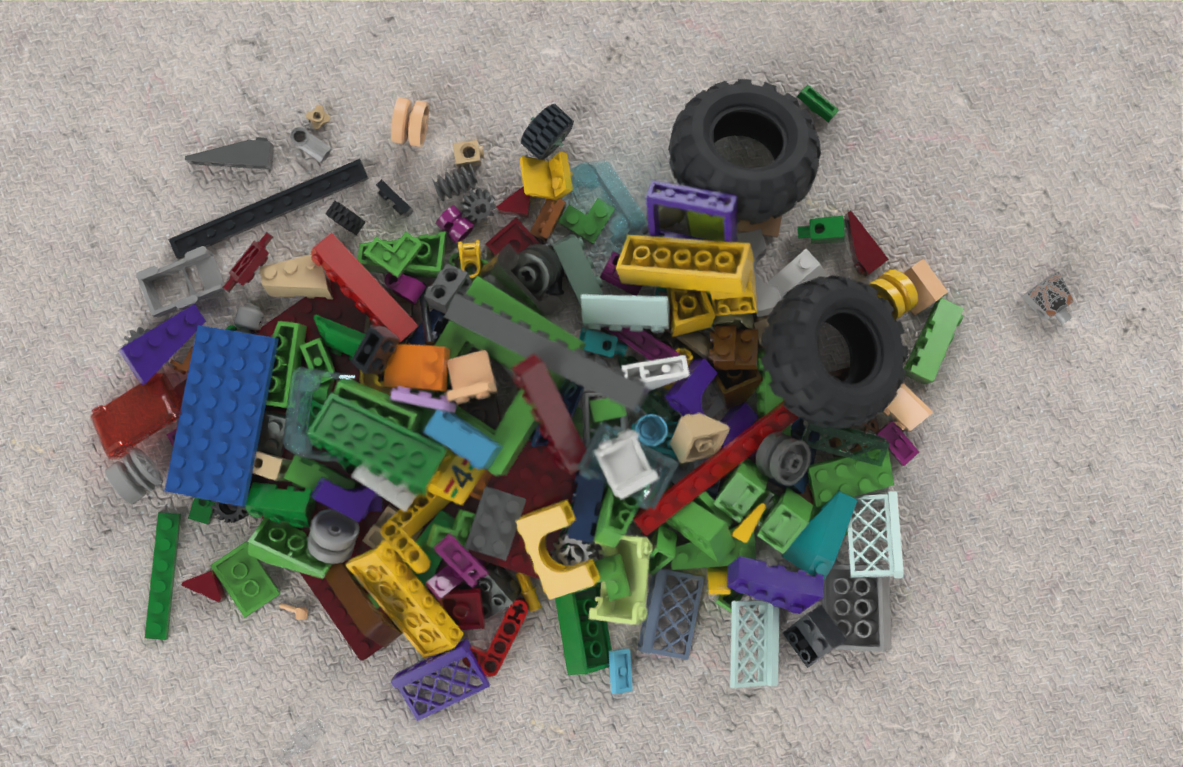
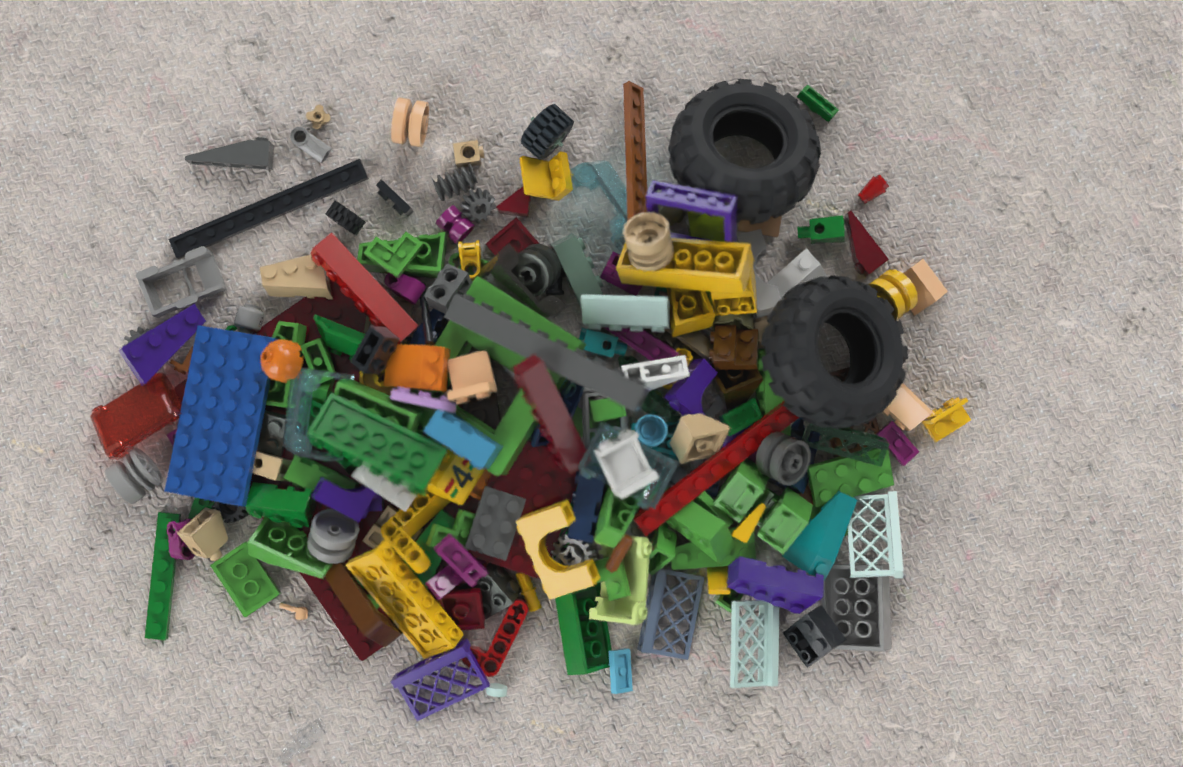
(176, 543): none -> magenta piece
(205, 534): none -> tan torso
(206, 585): dark red slope -> none
(253, 257): dark red plate -> none
(281, 360): none -> orange cylinder
(497, 690): none -> light aqua tile
(548, 219): dark orange bracket -> none
(588, 225): bright green plate -> none
(619, 553): none -> dark orange axle
(635, 149): none -> dark orange plate
(648, 241): none -> tan wheel
(741, 416): none -> green plate
(873, 189): none -> red cone
(933, 341): bright green wedge -> none
(947, 419): none -> yellow bracket
(1050, 298): torso -> none

